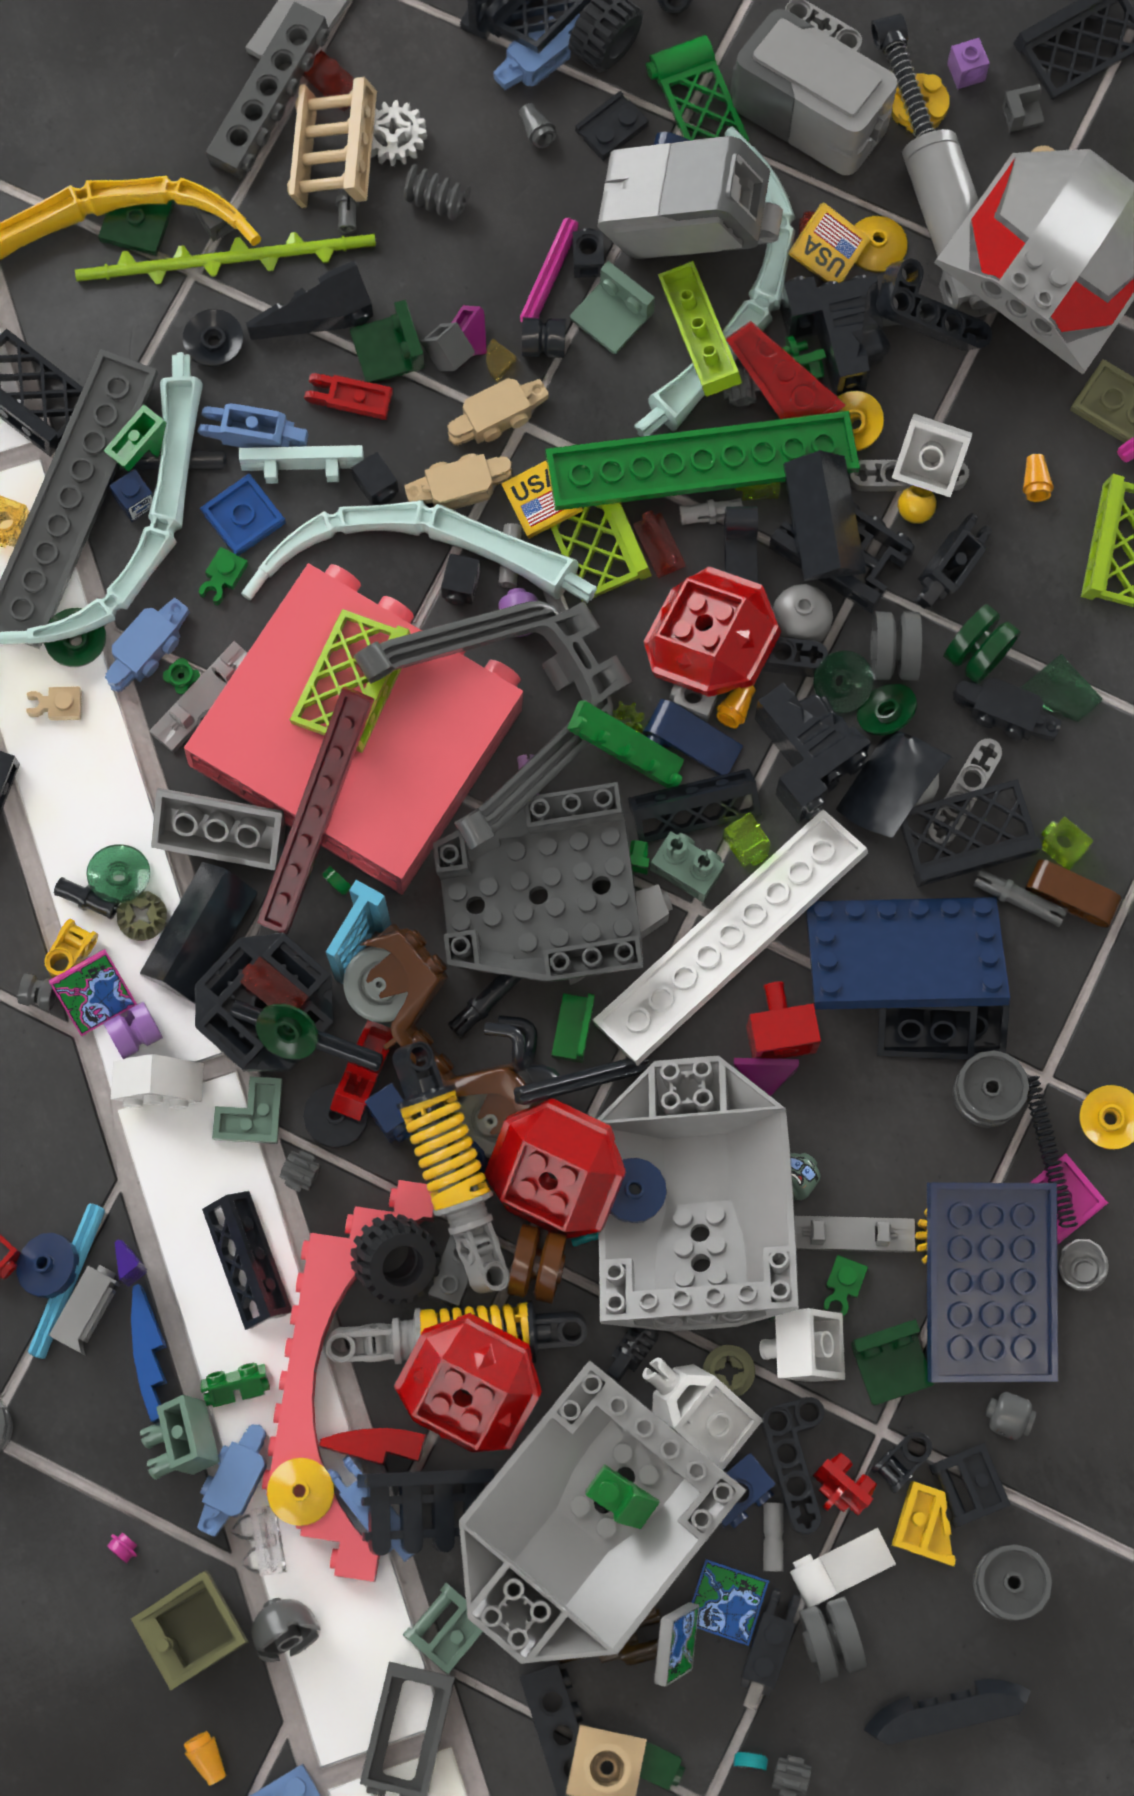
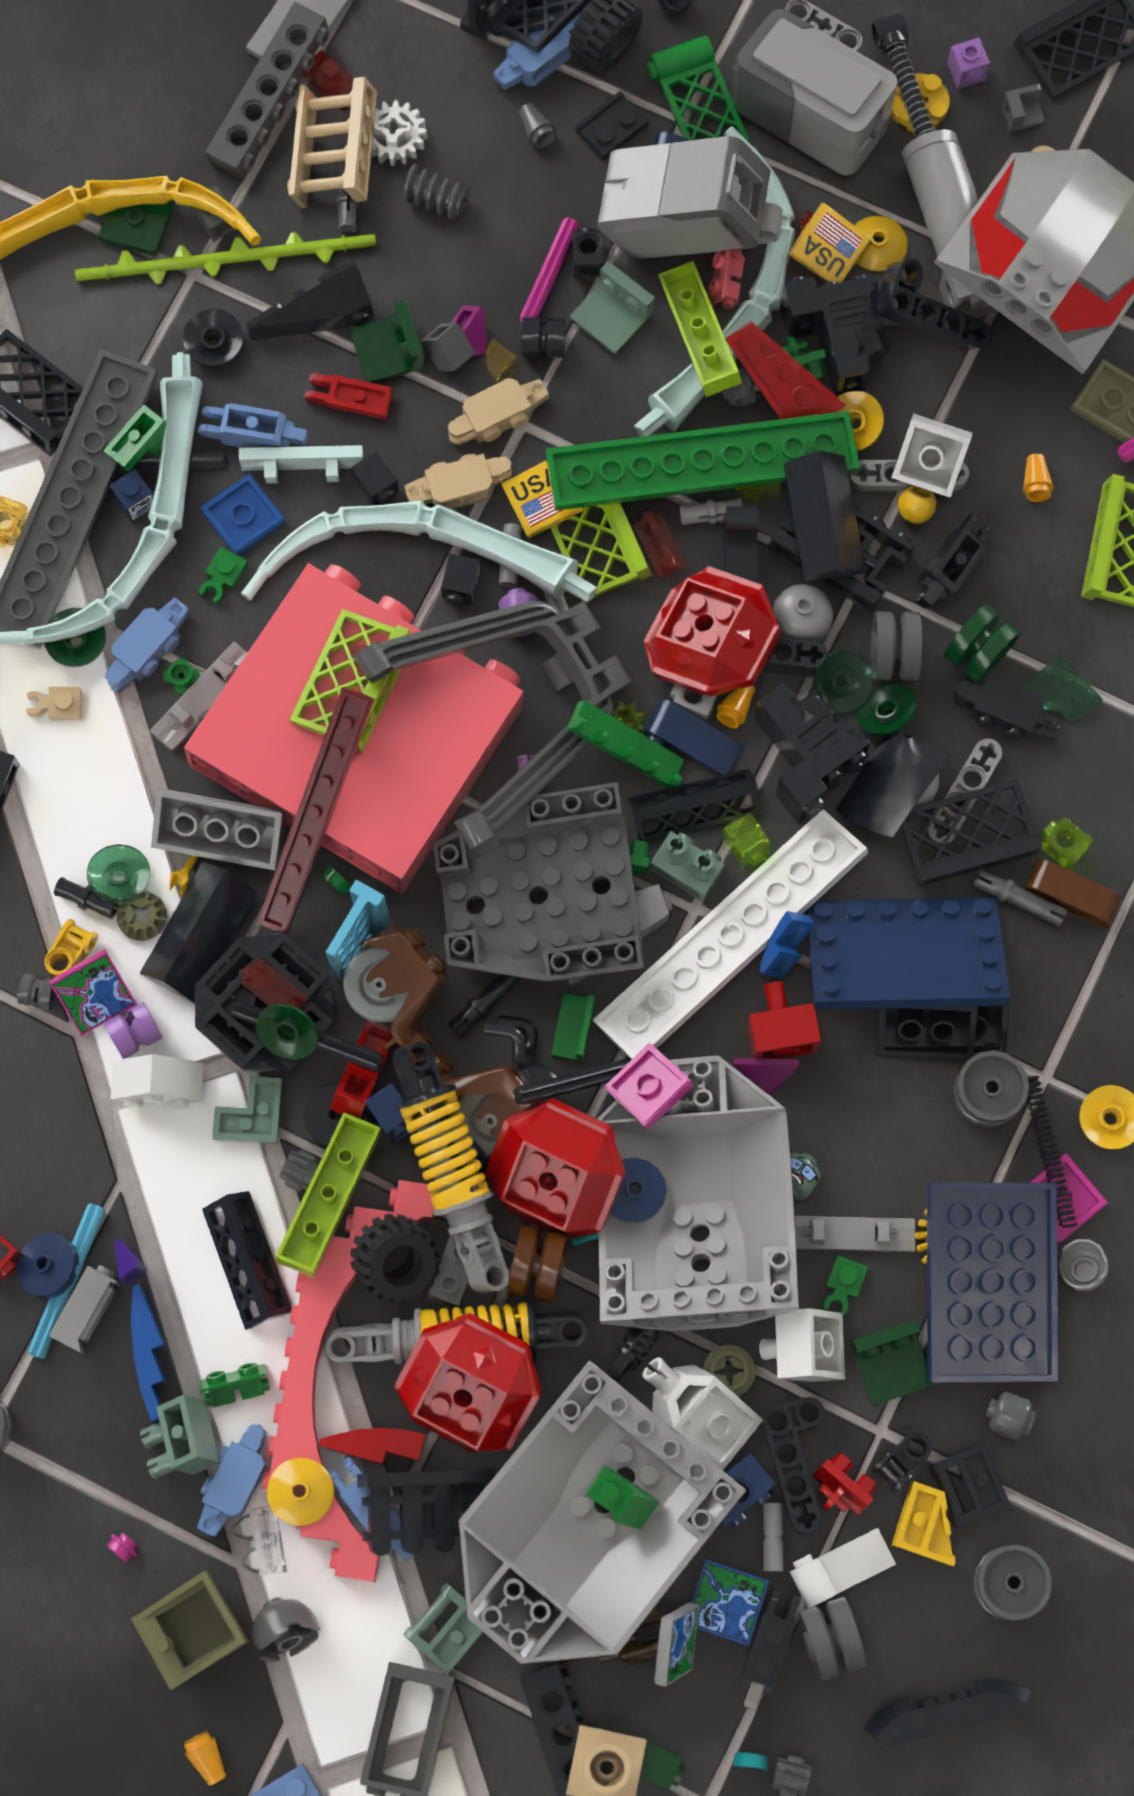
(181, 877): none -> yellow hand
(328, 1195): none -> lime piece
(648, 1086): none -> tile
(721, 287): none -> coral hinge
(782, 951): none -> blue slope

